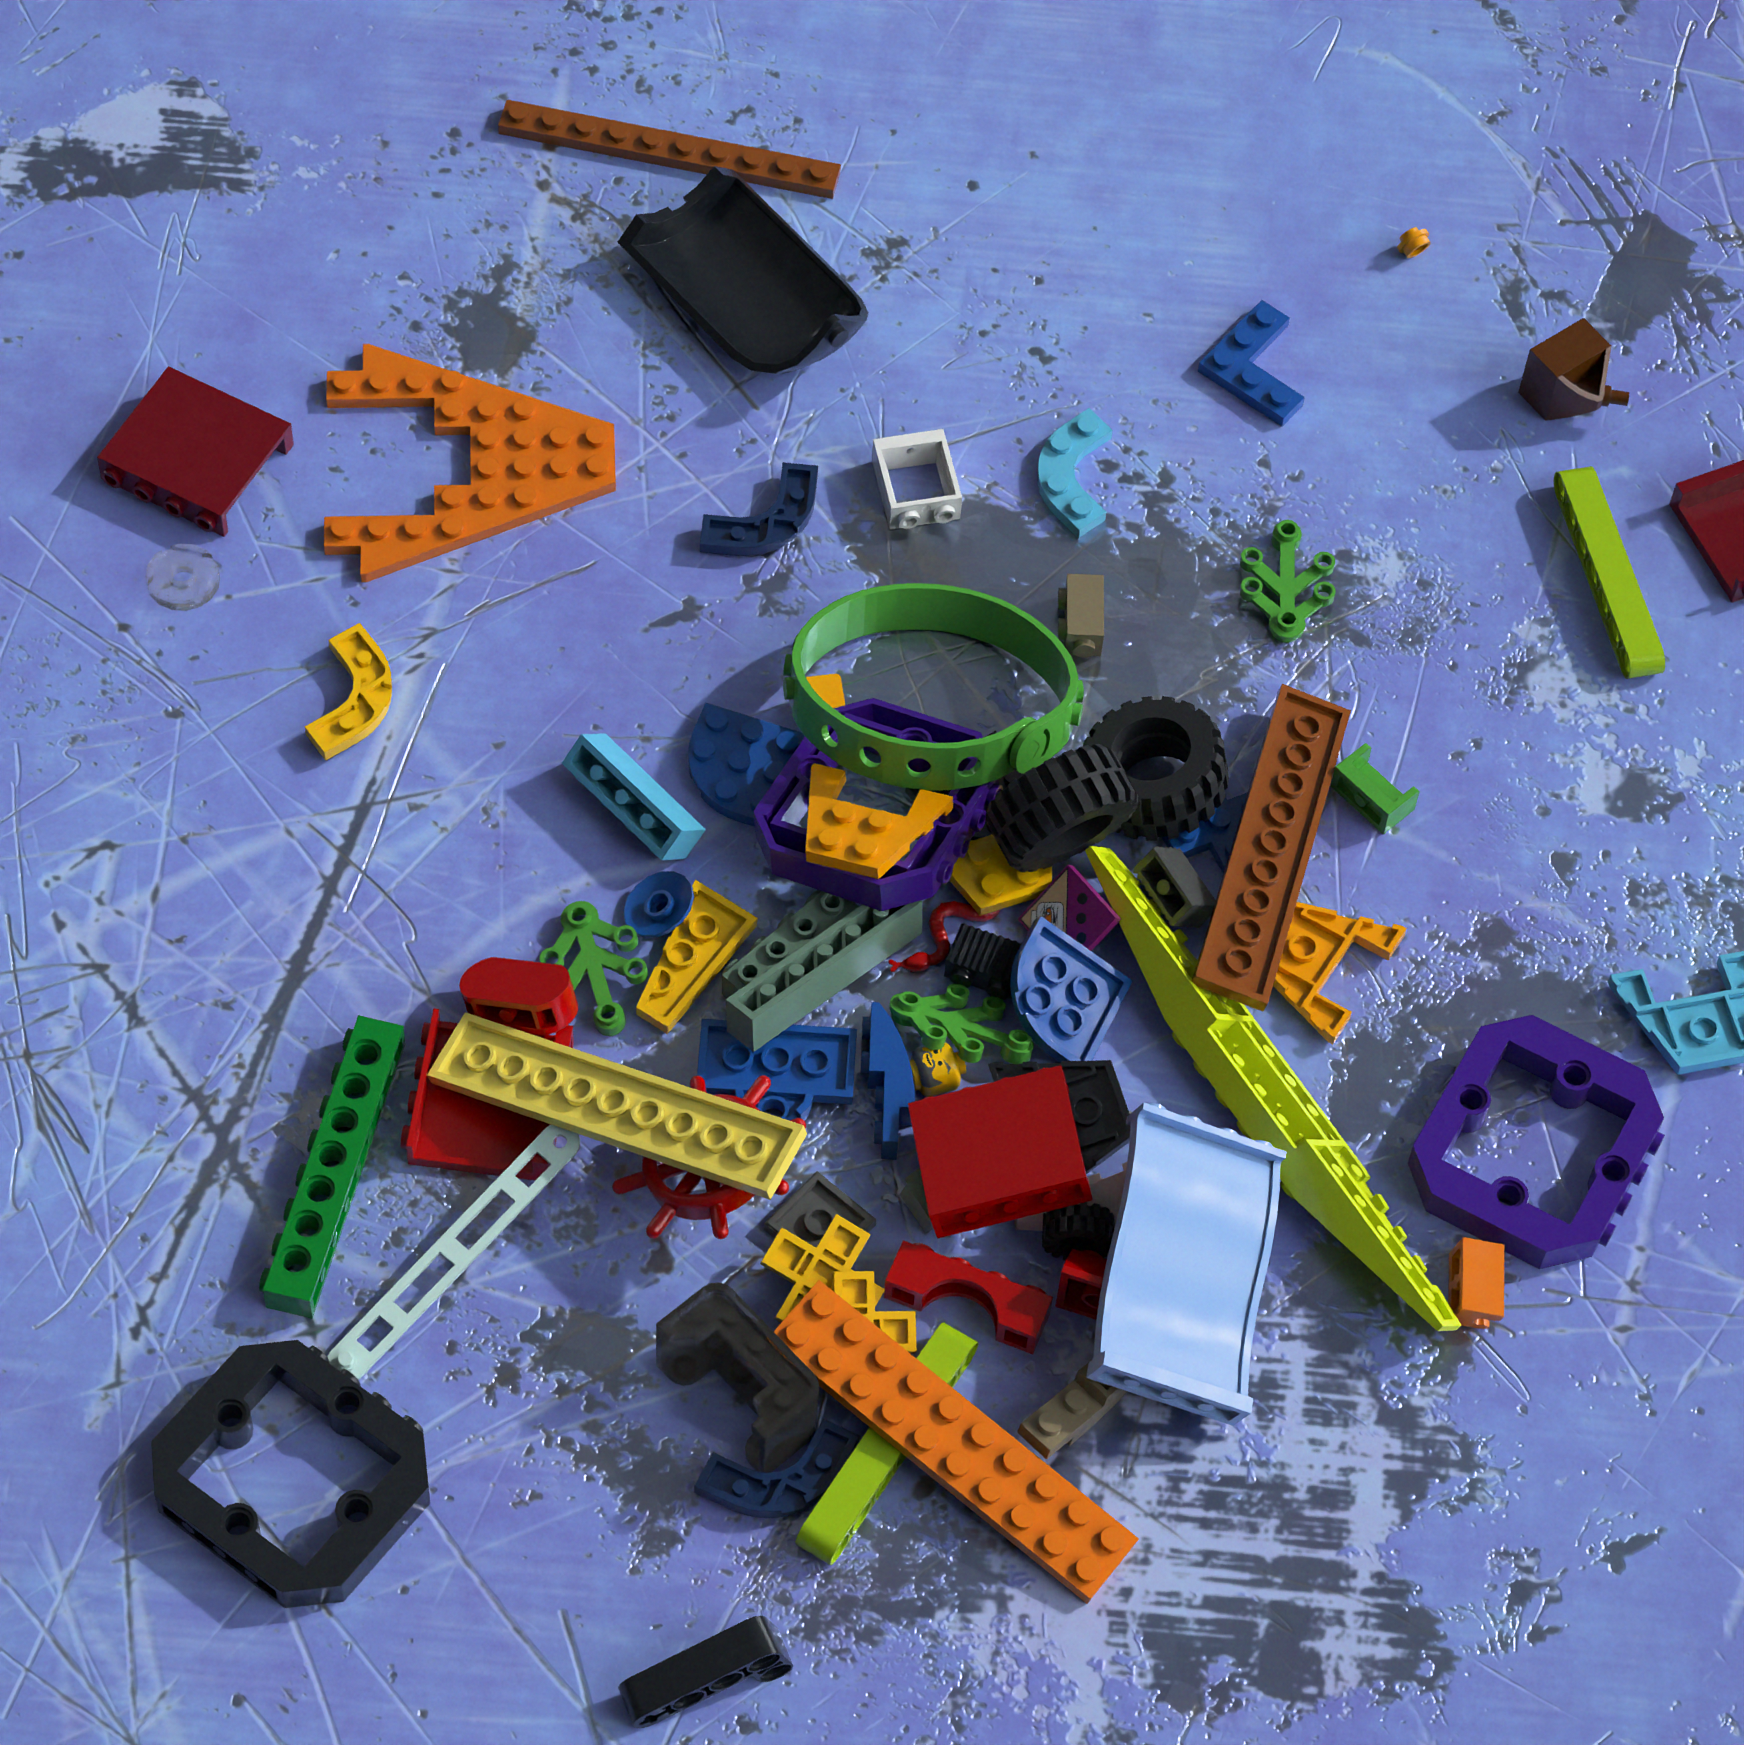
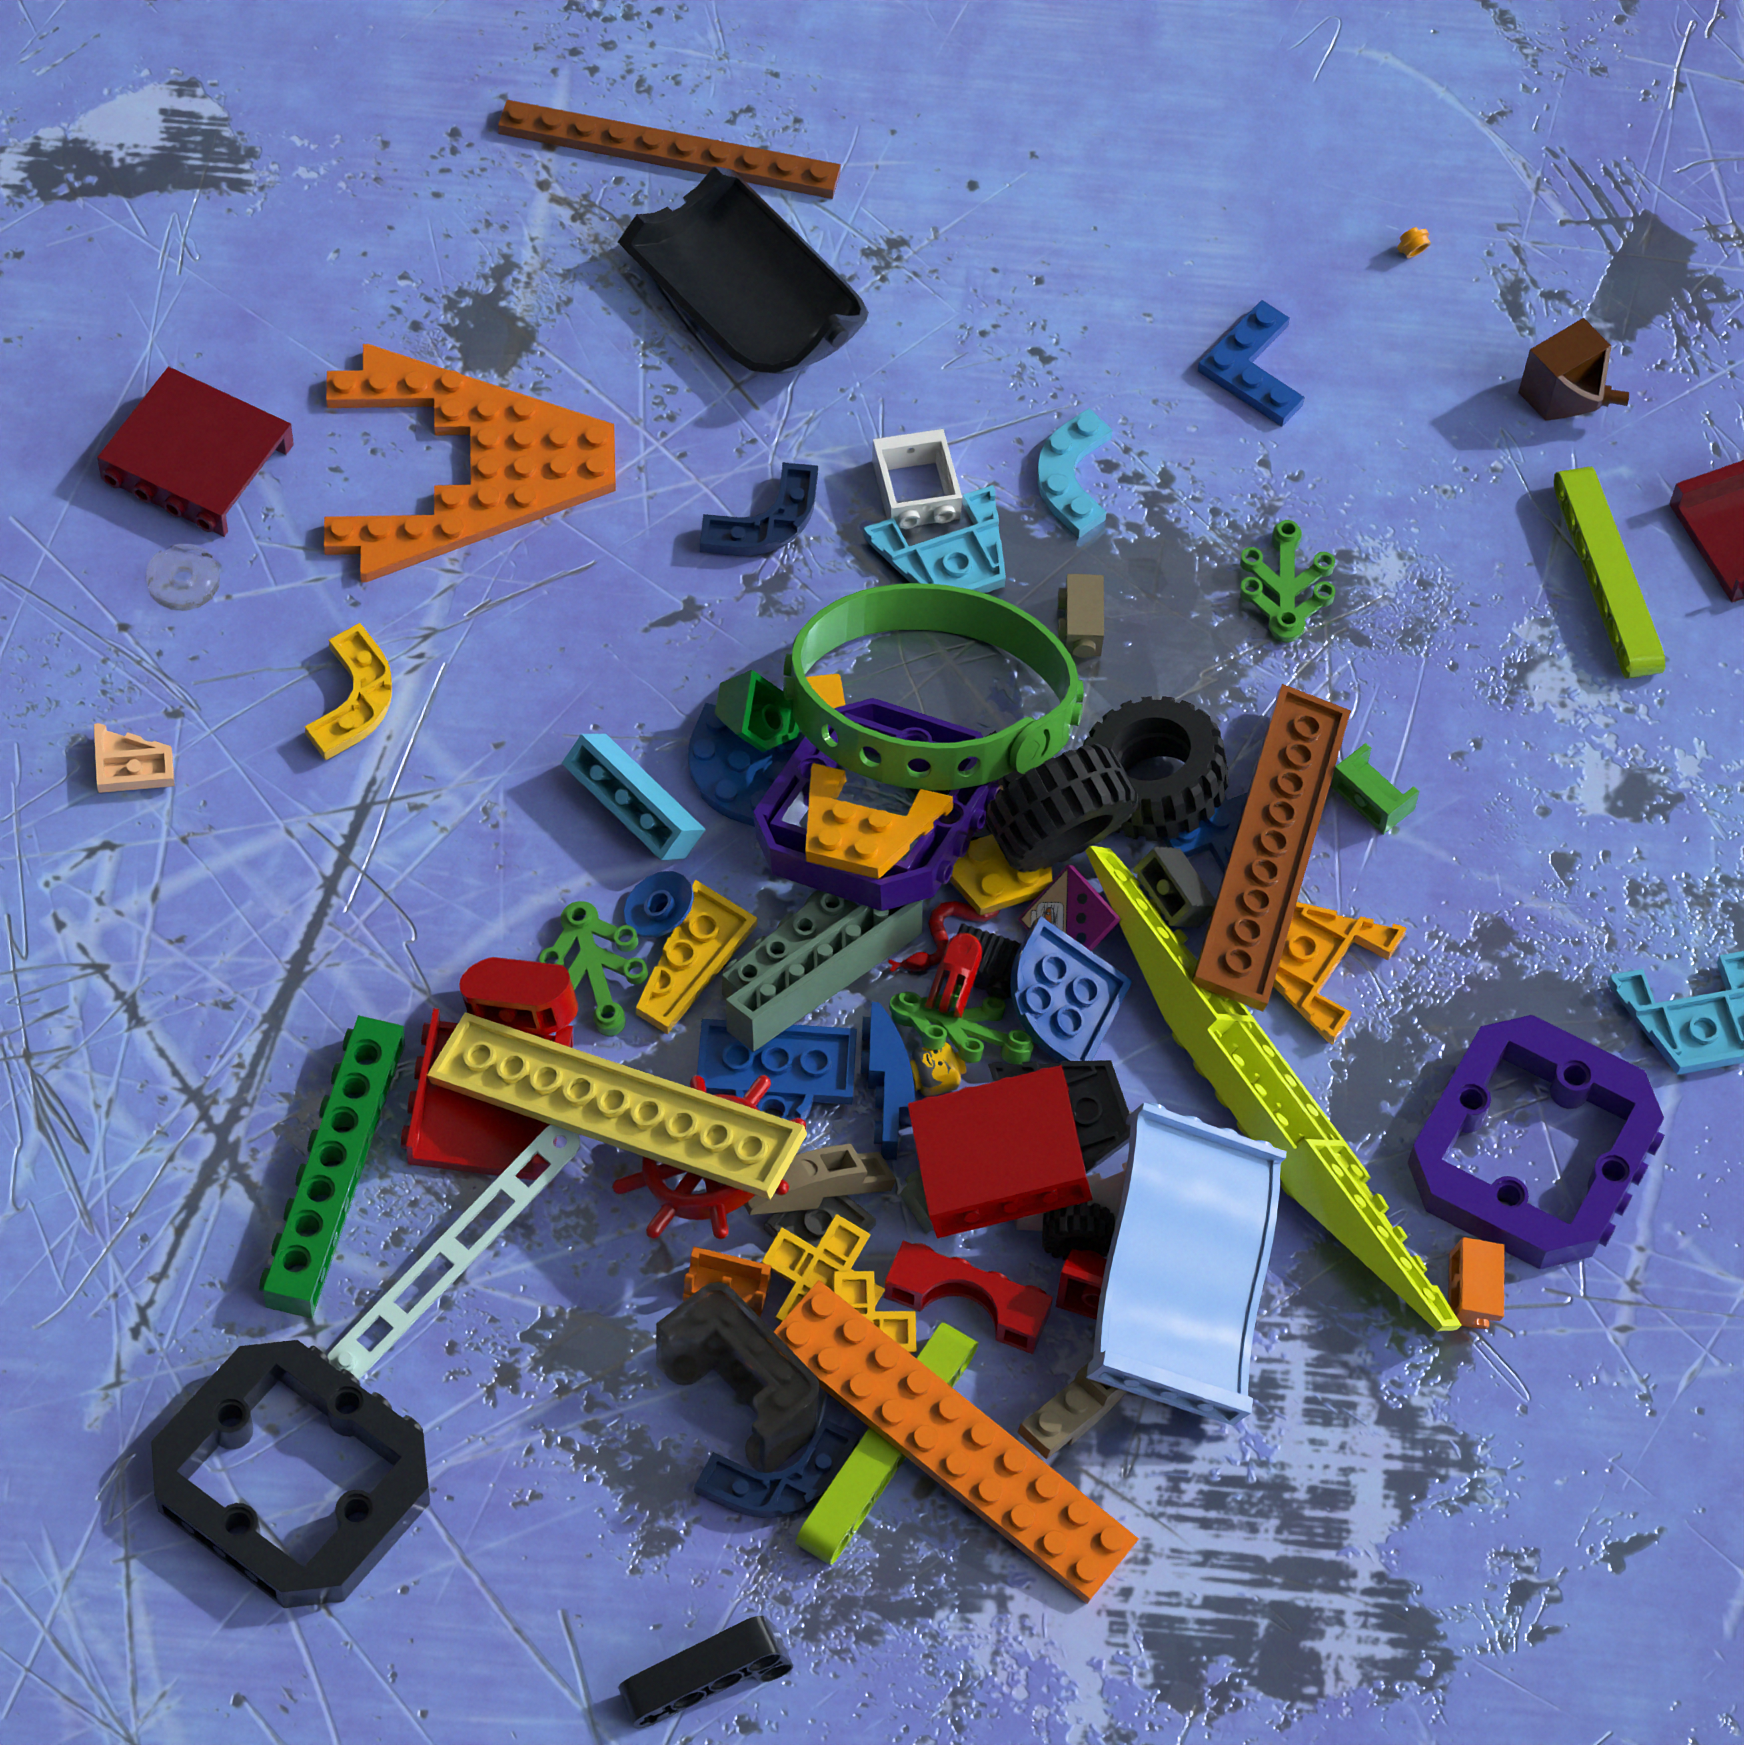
(130, 762): none -> light nougat wing
(746, 1277): none -> orange hinge
(756, 711): none -> green slope
(826, 1173): none -> dark tan slope
(959, 965): none -> red arm
(960, 559): none -> medium azure wing

